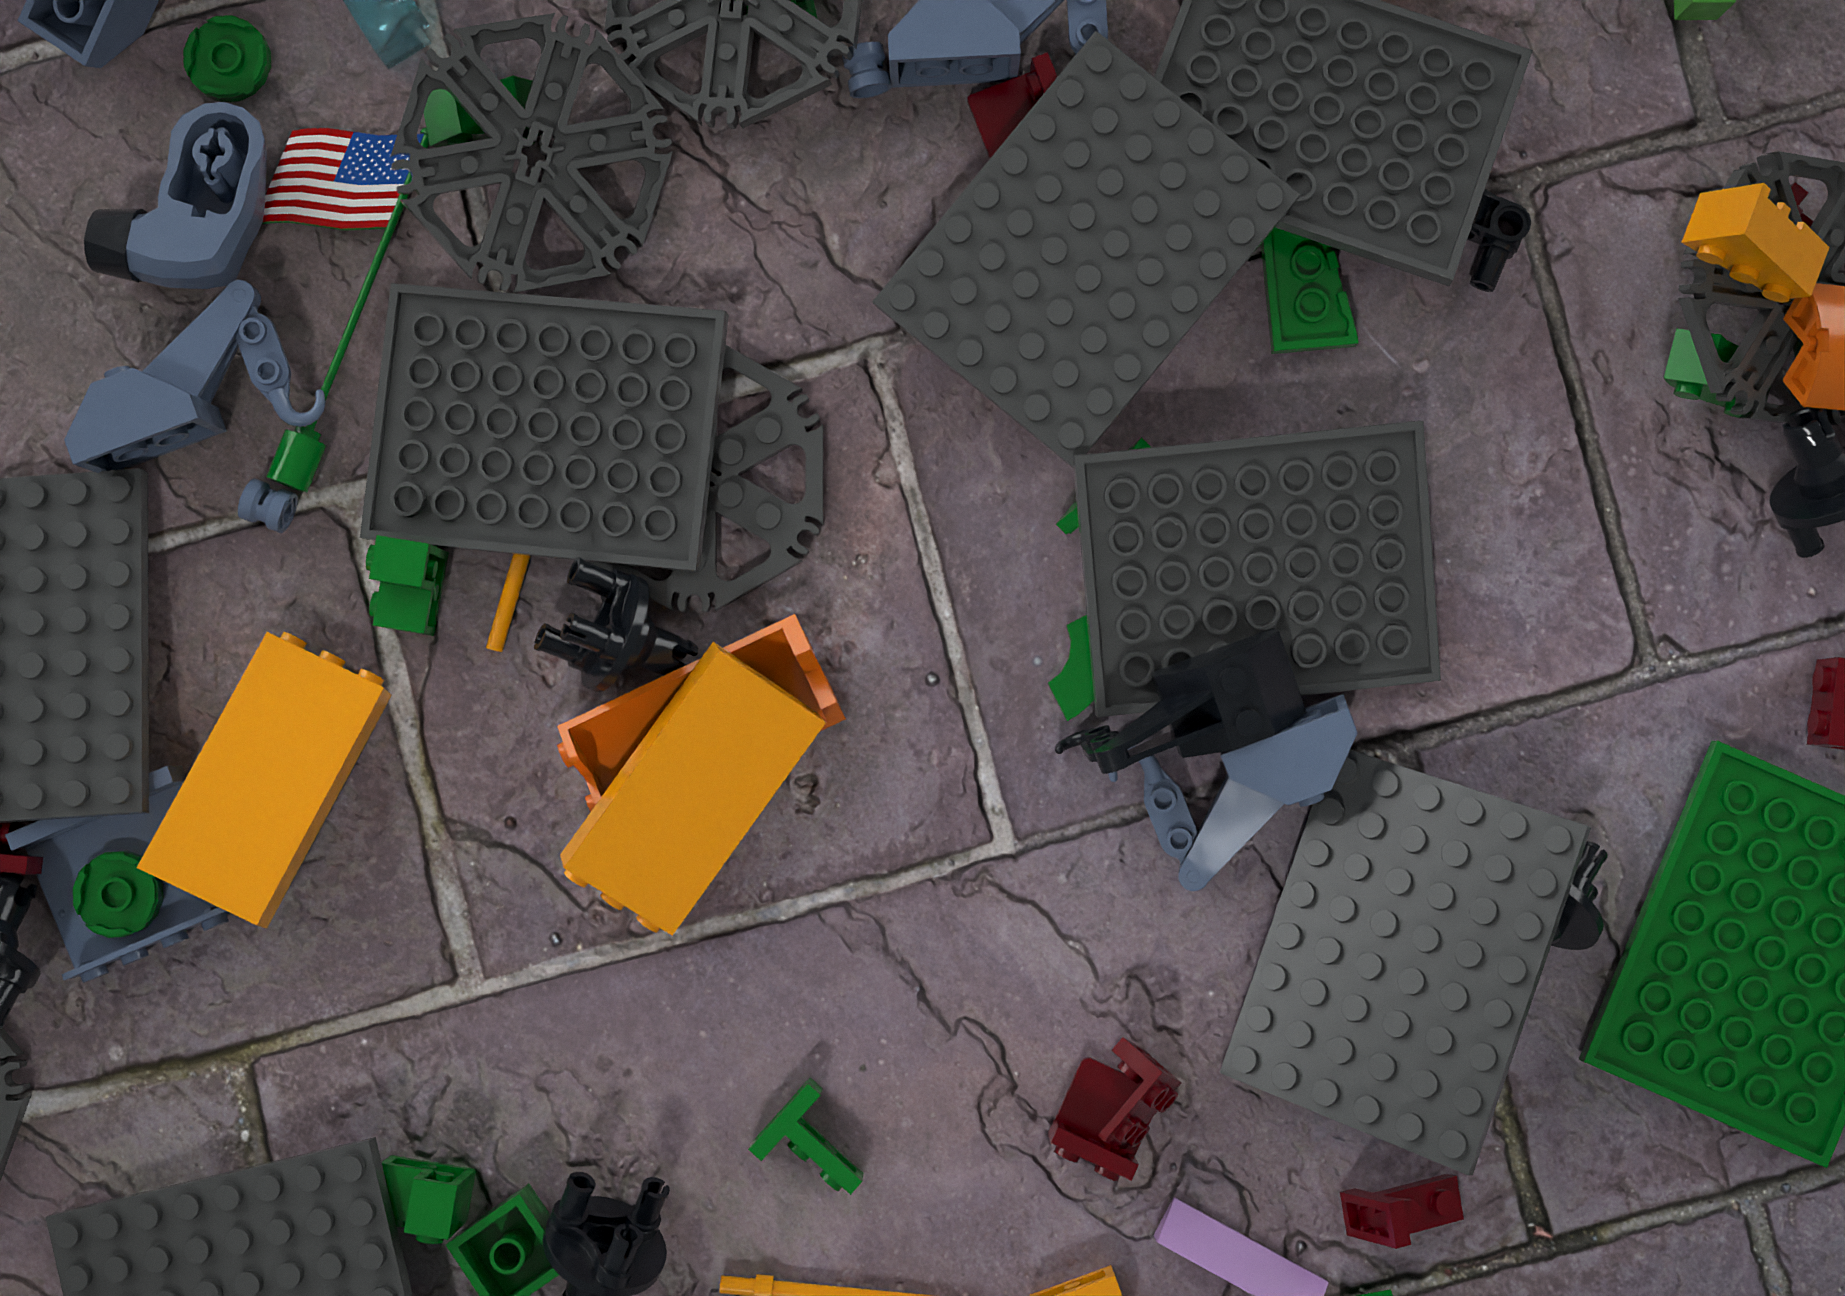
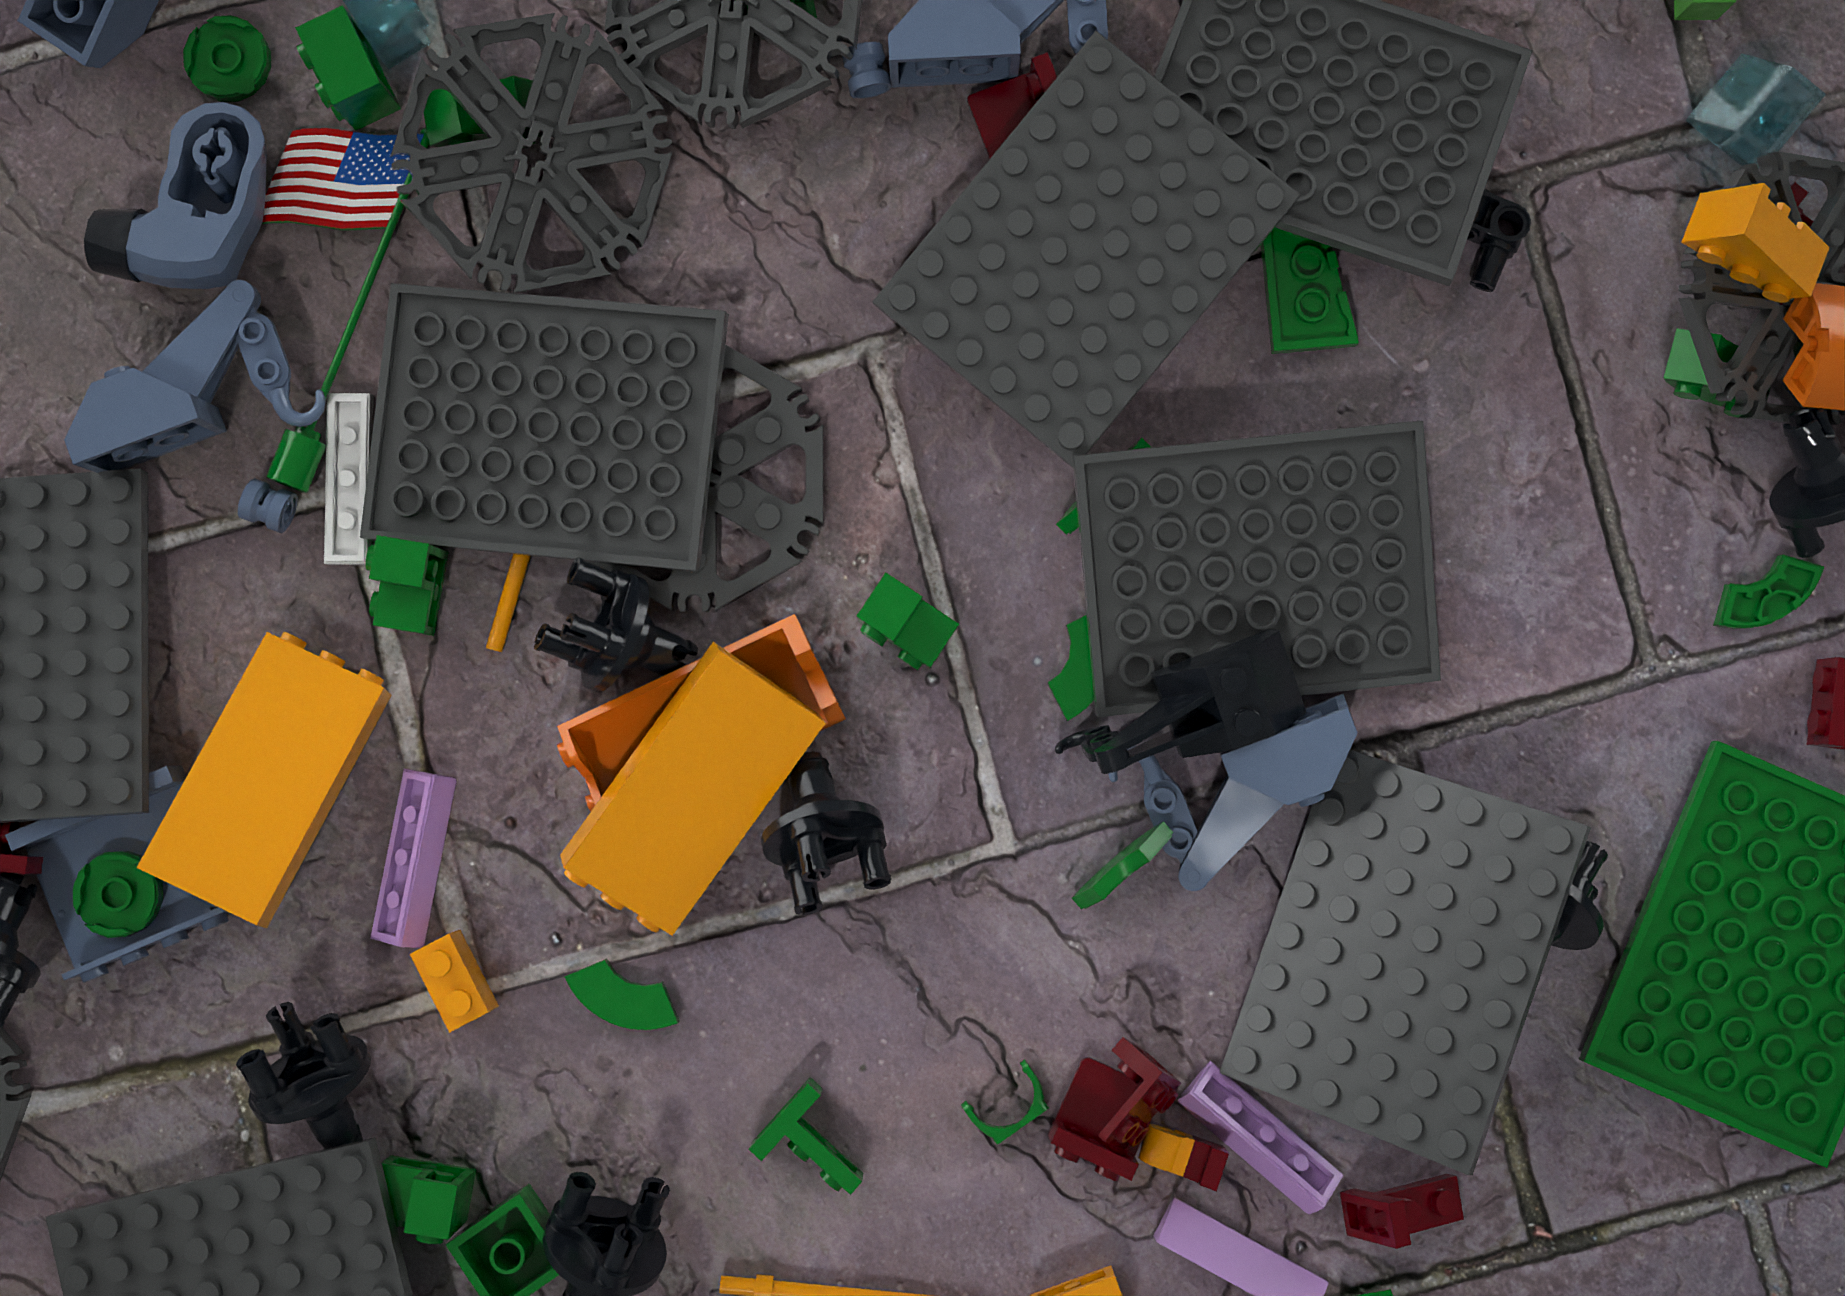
(309, 1077): none -> black piece
(346, 69): none -> green brick
(347, 464): none -> white tile
(413, 859): none -> lavender slope
(454, 980): none -> light orange brick
(622, 1001): none -> green tile
(822, 833): none -> black piece
(906, 621): none -> green brick
(1000, 1133): none -> green cap
(1123, 865): none -> green tile
(1184, 1155): none -> leg
(1260, 1139): none -> lavender slope
(1755, 108): none -> clear light blue slope
(1770, 597): none -> green tile

